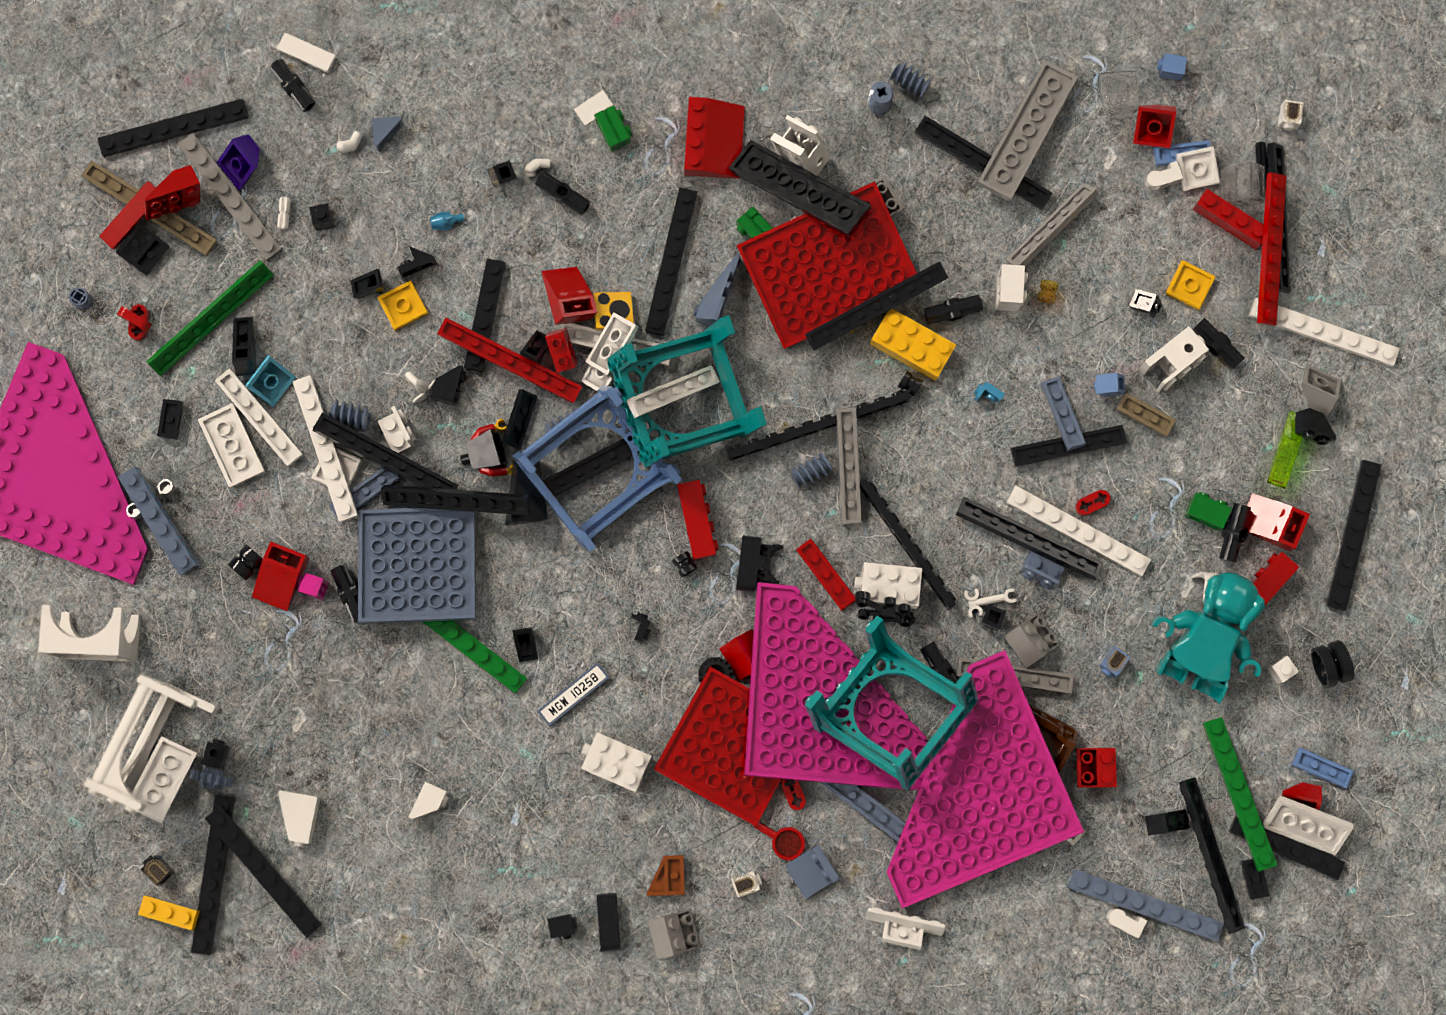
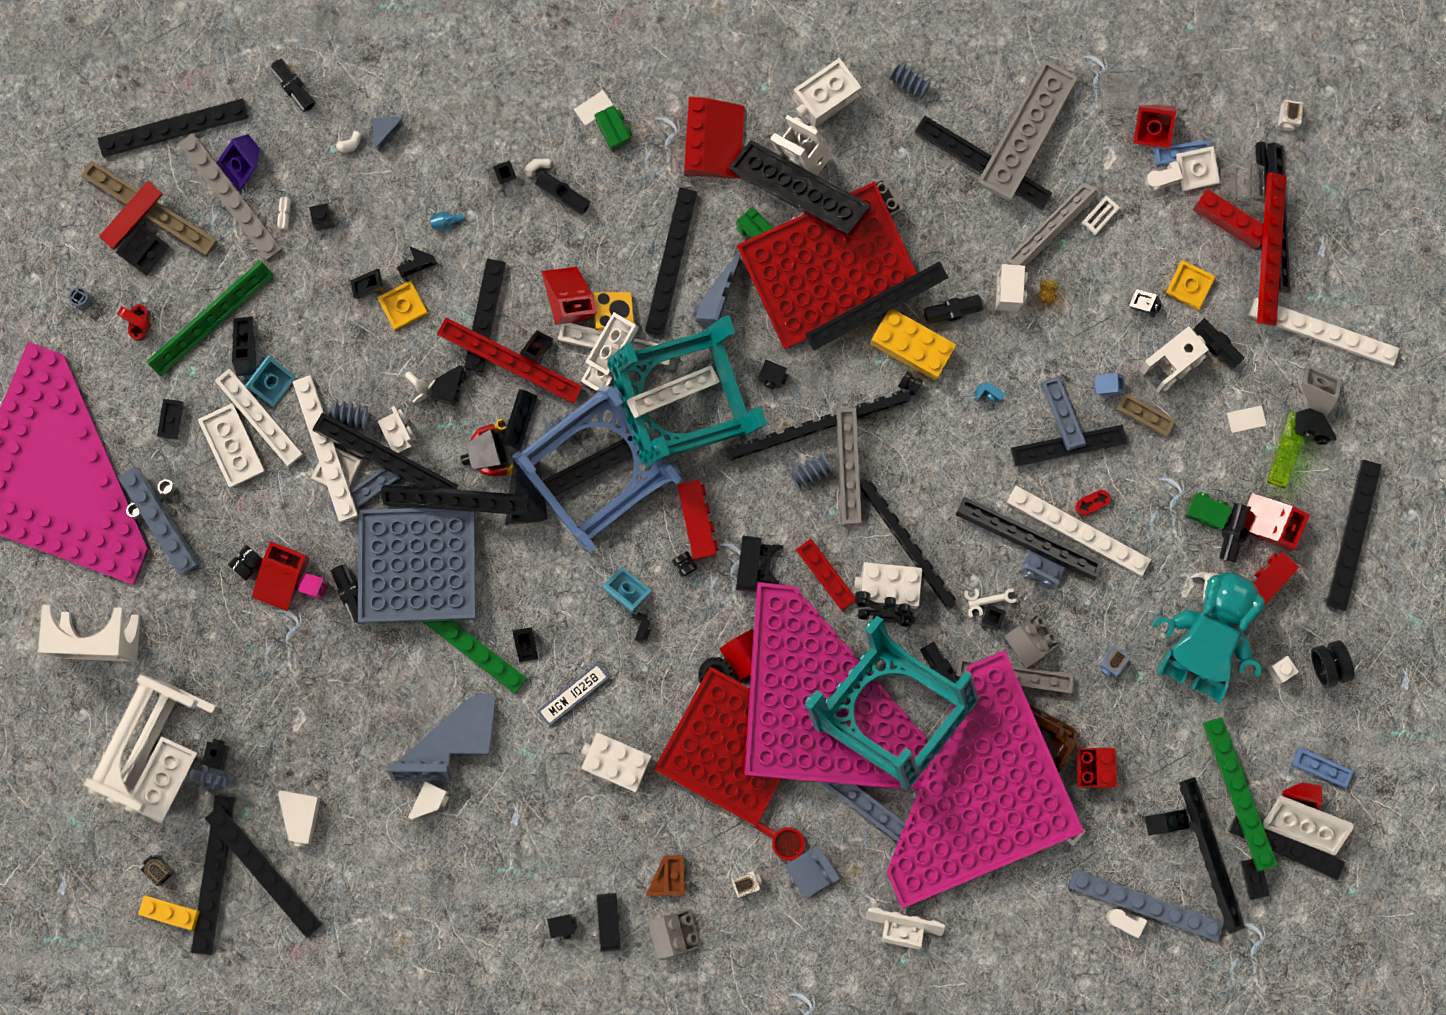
(174, 193): red slope -> none
(306, 52): white tile -> none
(462, 732): none -> sand blue piece
(561, 350): red brick -> none
(626, 589): none -> medium azure slope
(773, 375): none -> black brick
(789, 797): red beam -> none
(826, 93): none -> white torso
(880, 98): sand blue piece -> none
(1090, 227): none -> white tile
(1172, 66): medium blue brick -> none
(1246, 419): none -> white sticker

